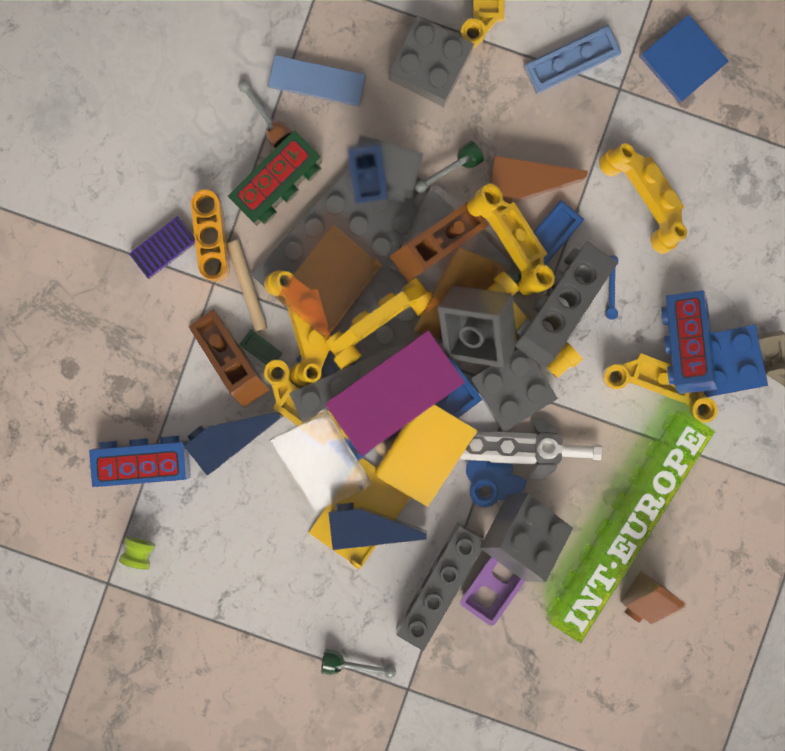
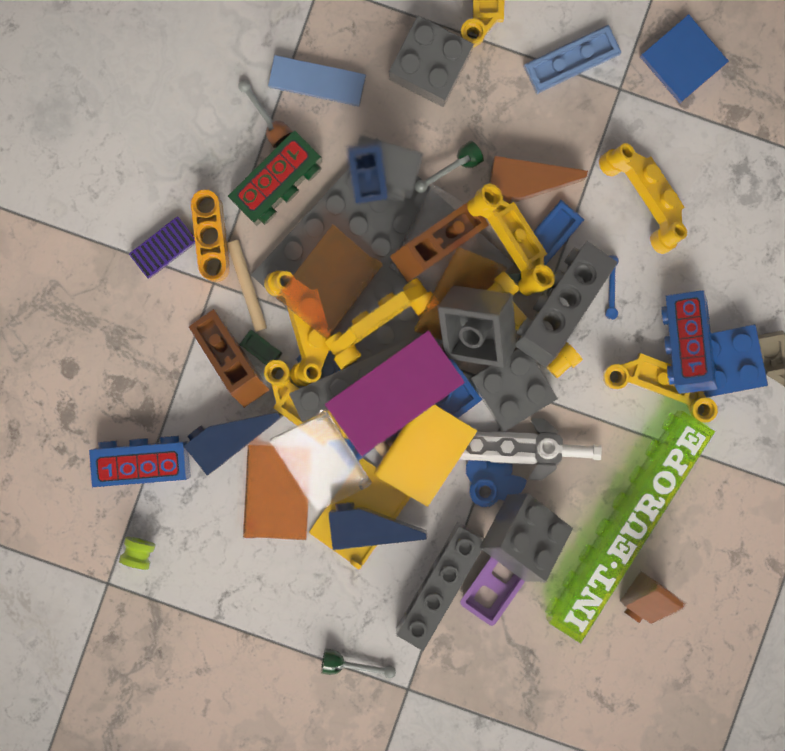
(273, 498): none -> clear orange piece

